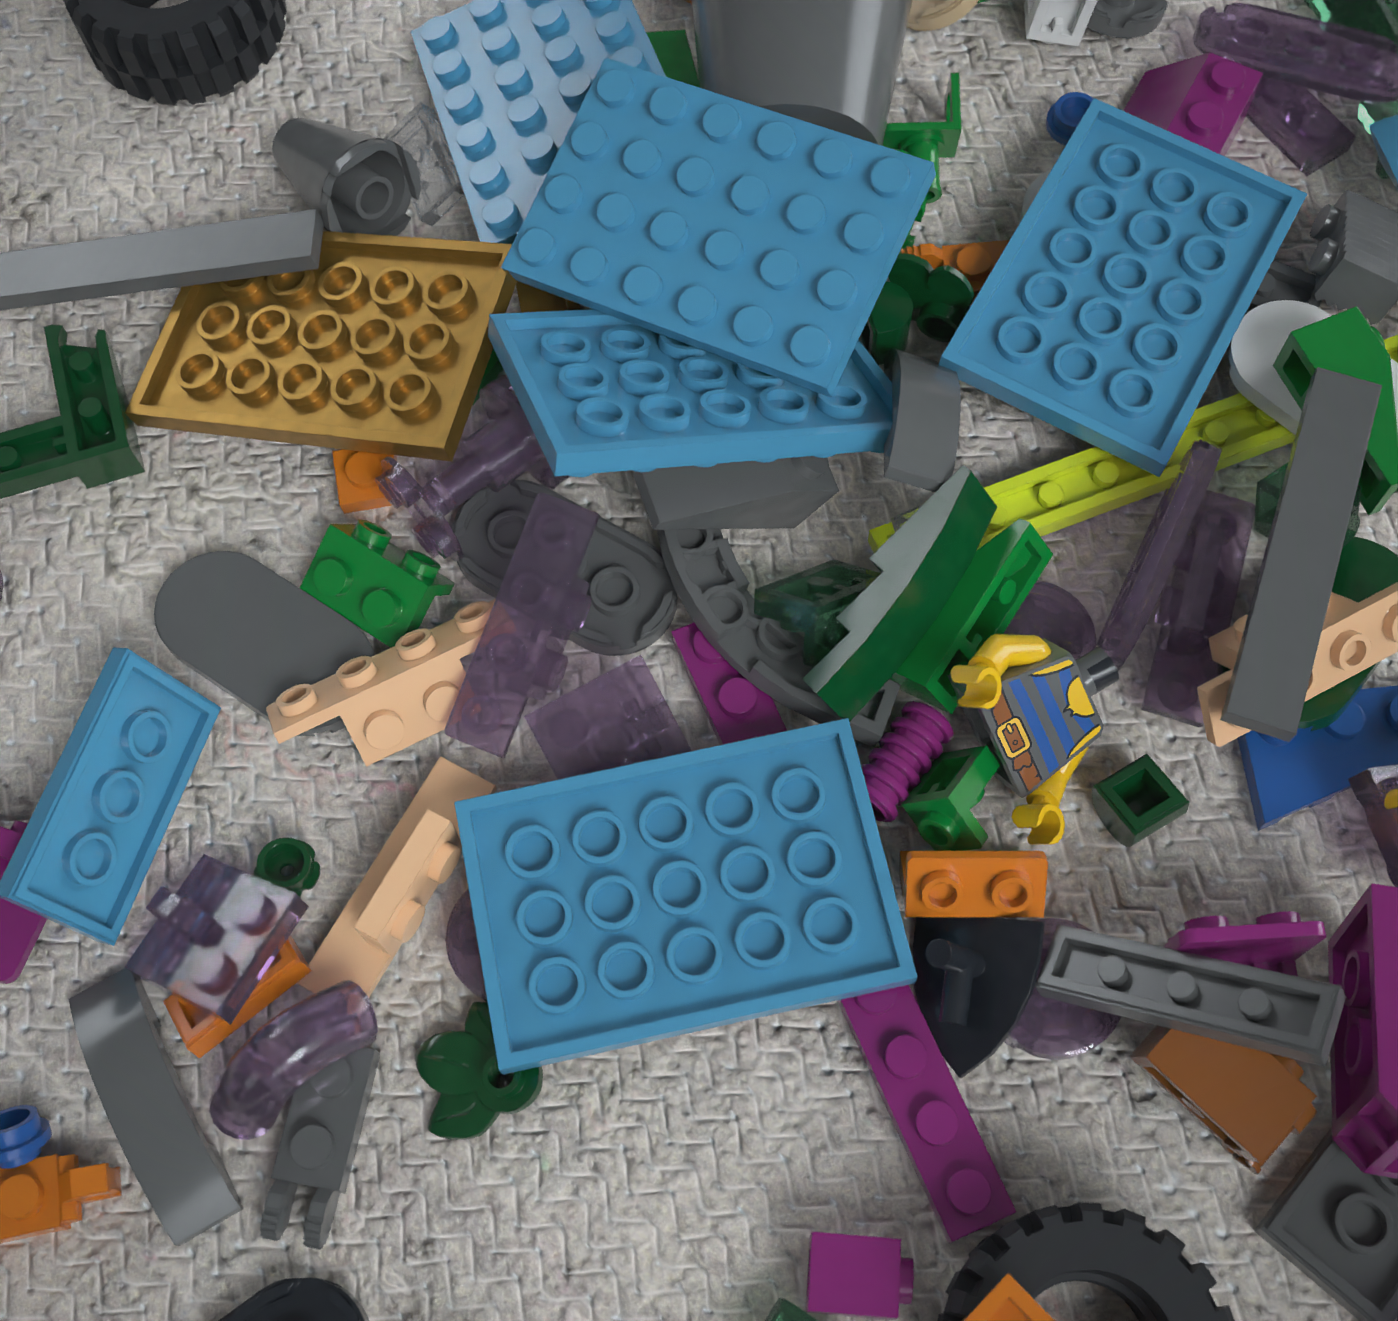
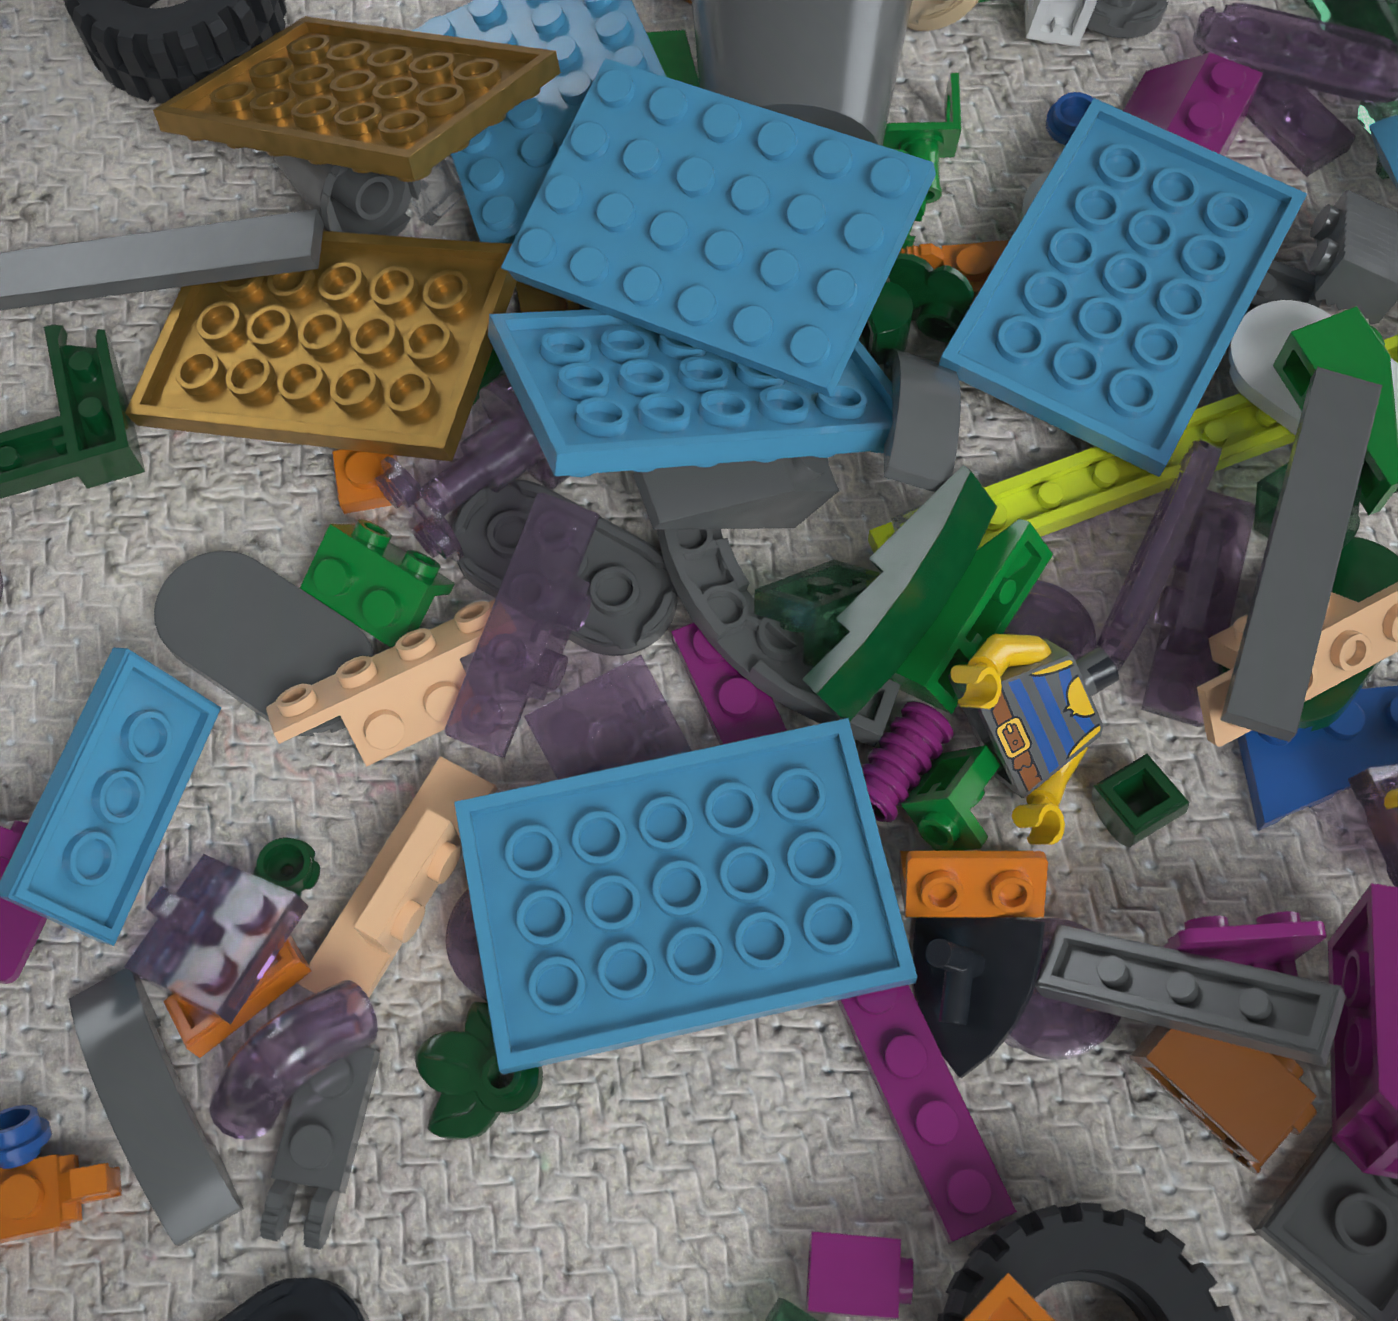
(360, 96): none -> pearl gold plate

